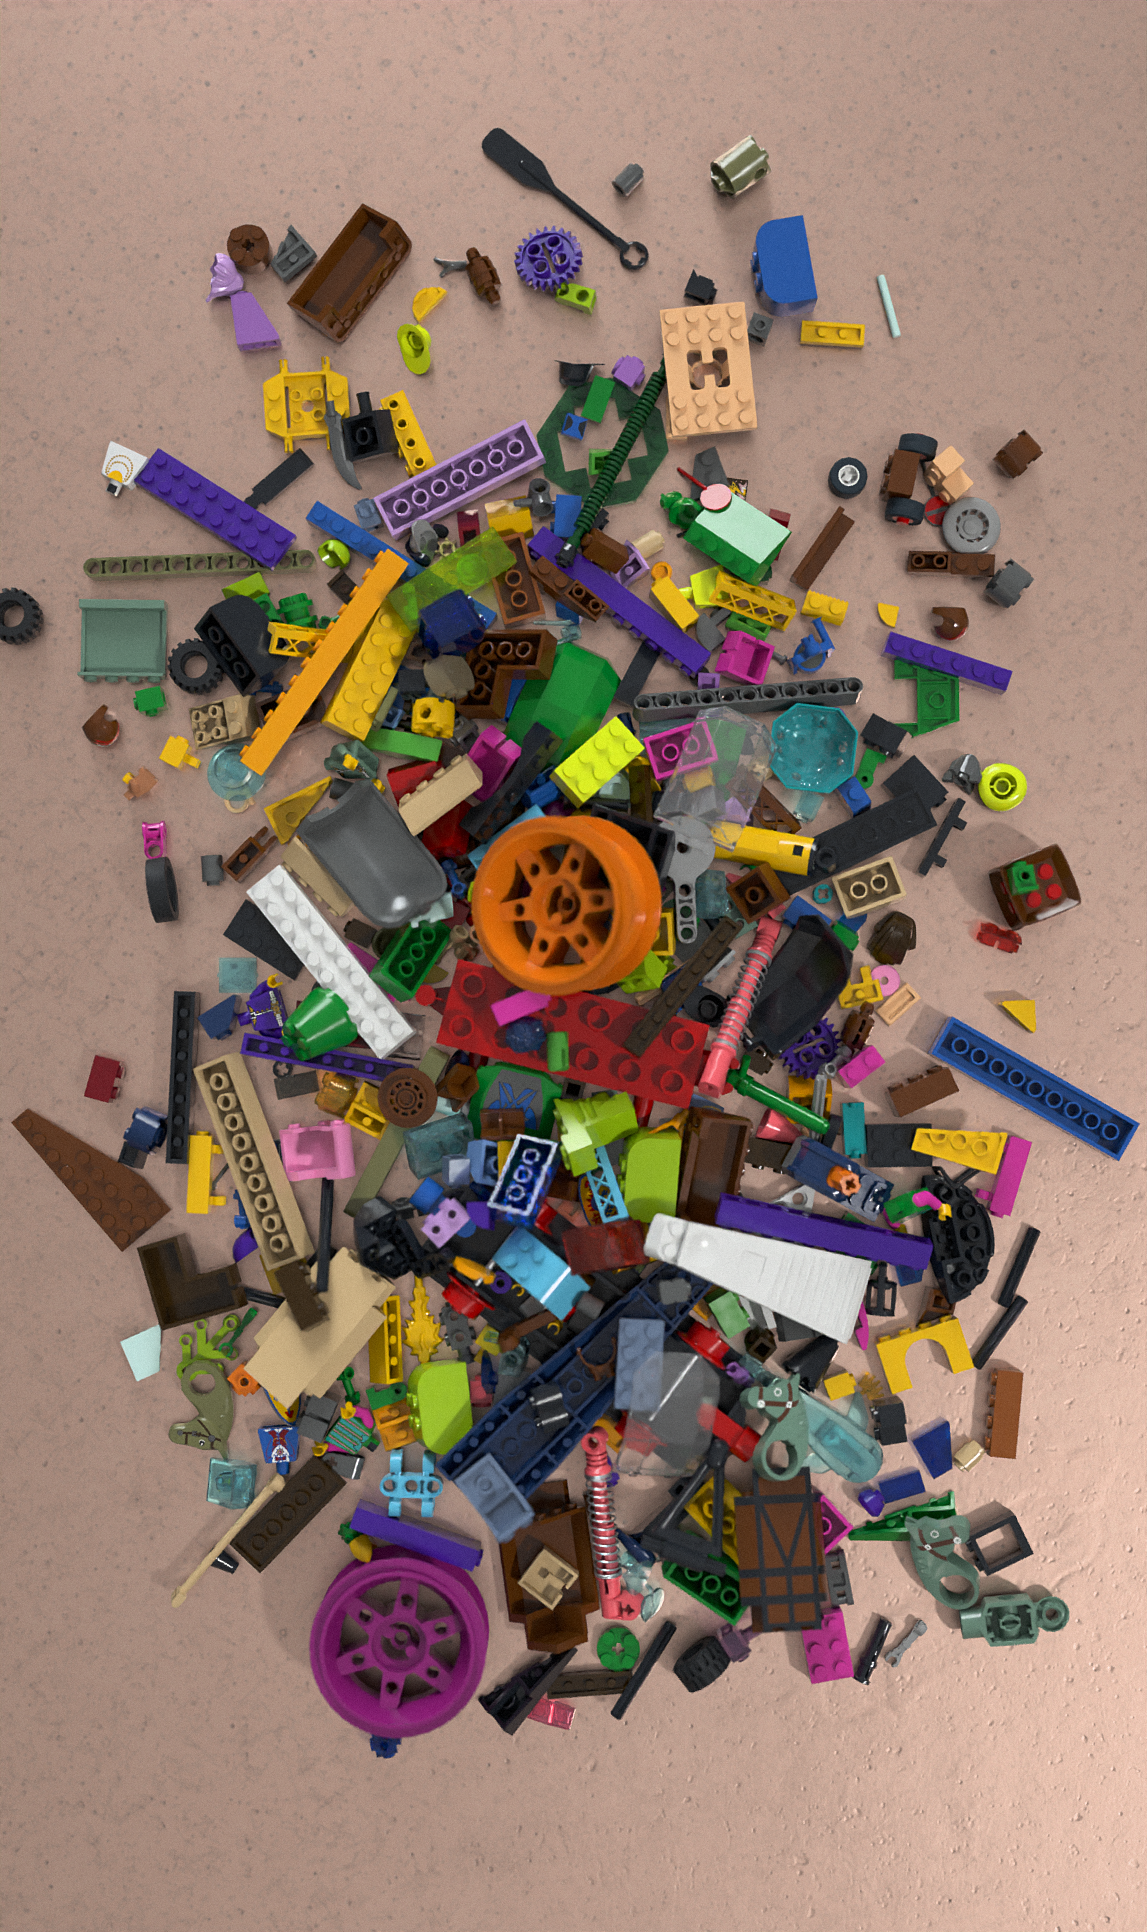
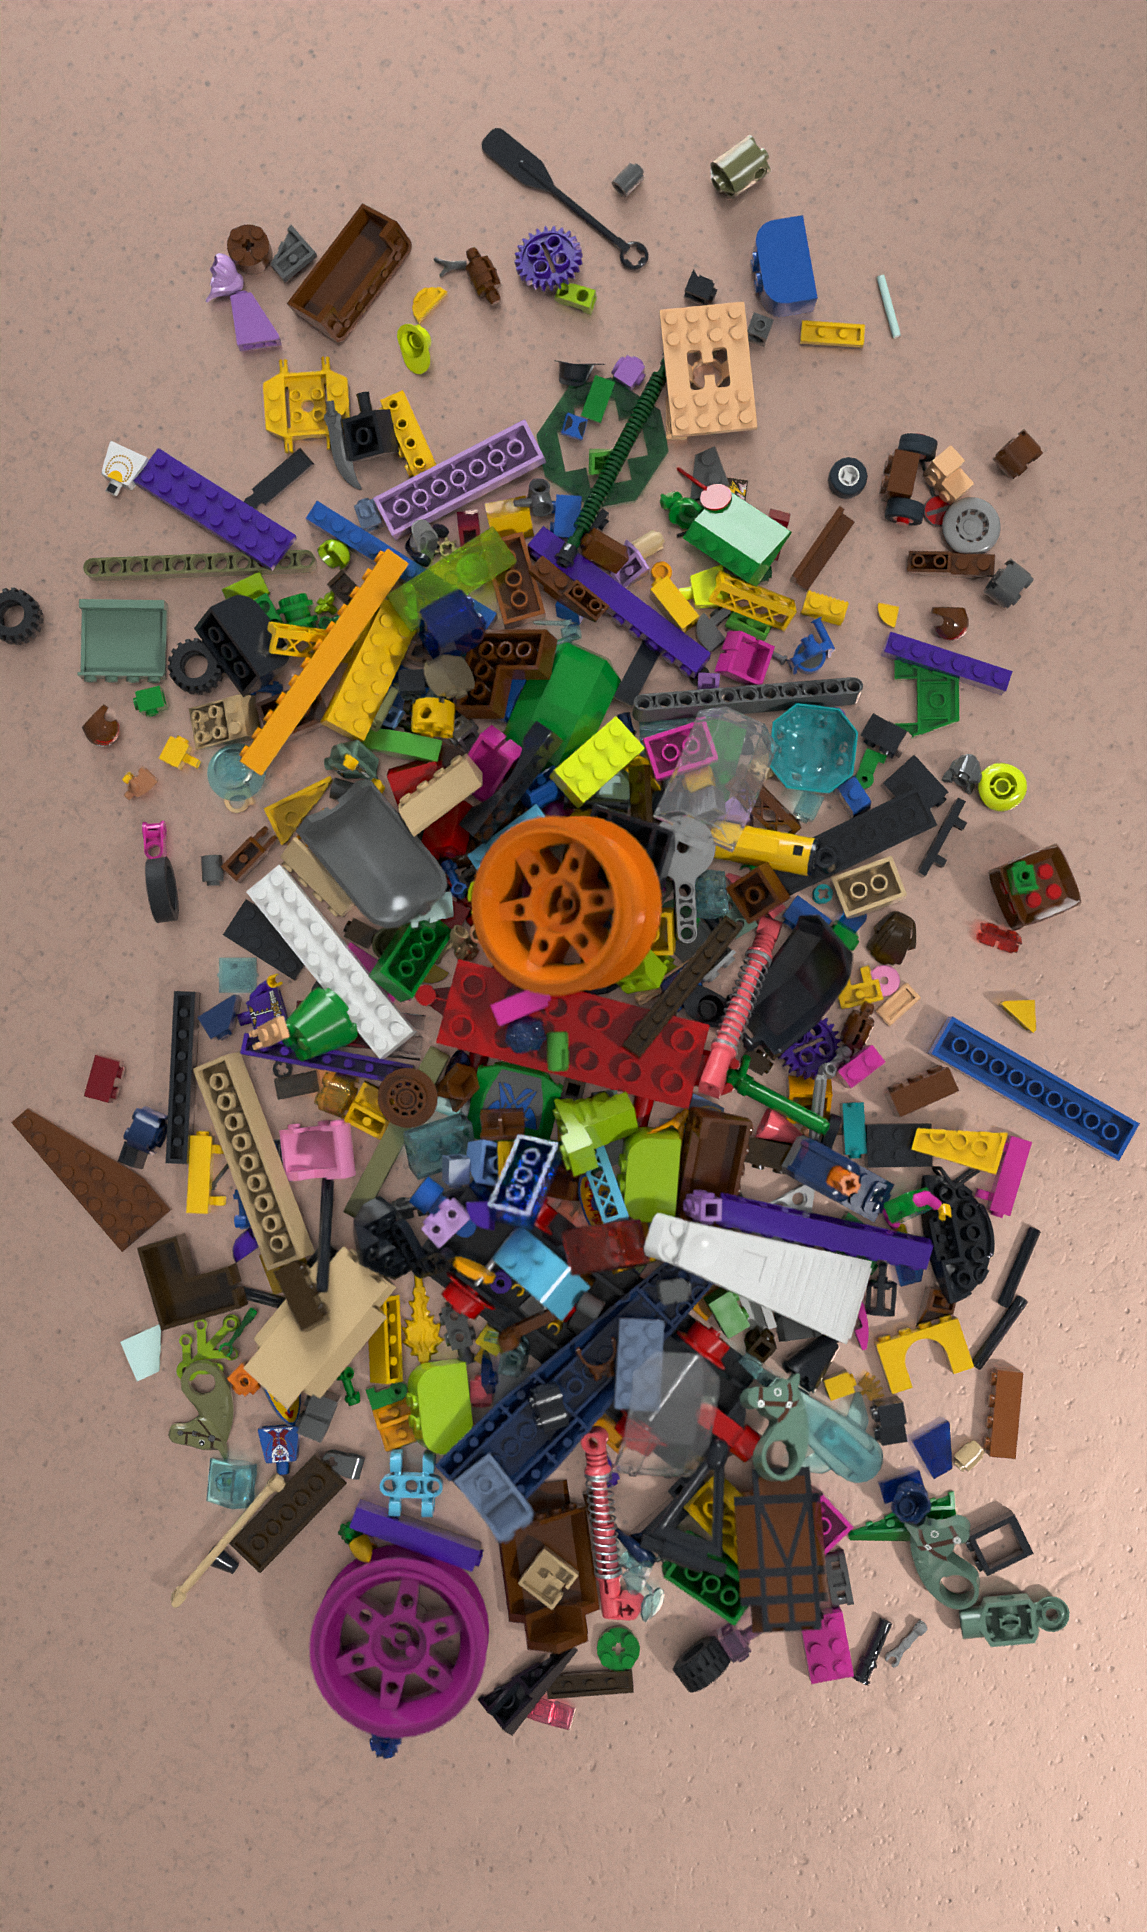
(270, 1033): none -> light nougat hinge
(326, 604): none -> lime plant
(349, 1432): torso -> none
(643, 1670): black axle -> none
(703, 1207): none -> medium lavender brick
(740, 1374): medium lavender axle -> none
(872, 1501): dark purple cone -> none
(911, 1502): none -> dark blue hair

